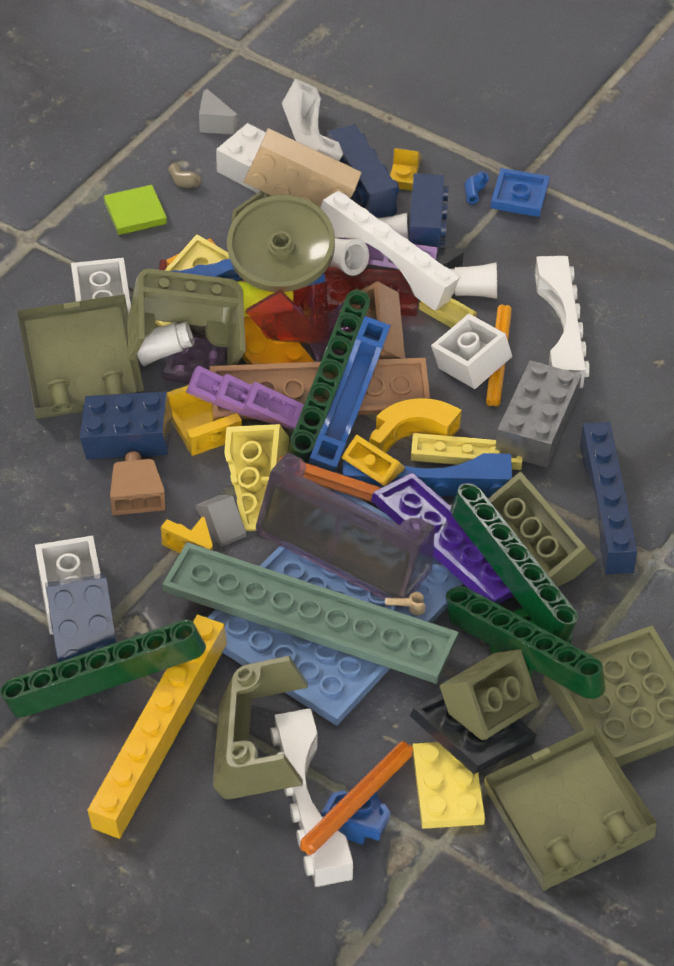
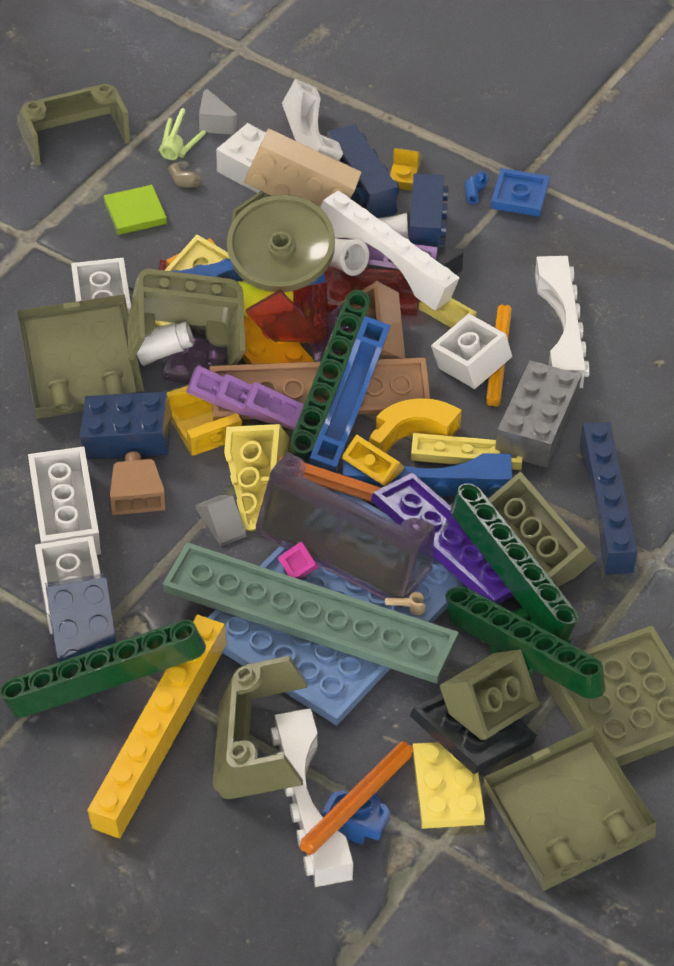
(63, 496): none -> white brick
(68, 109): none -> olive windscreen
(173, 145): none -> yellowish green plant
(176, 535): yellow slope -> none
(298, 561): none -> dark pink plate
(476, 280): white plant -> none

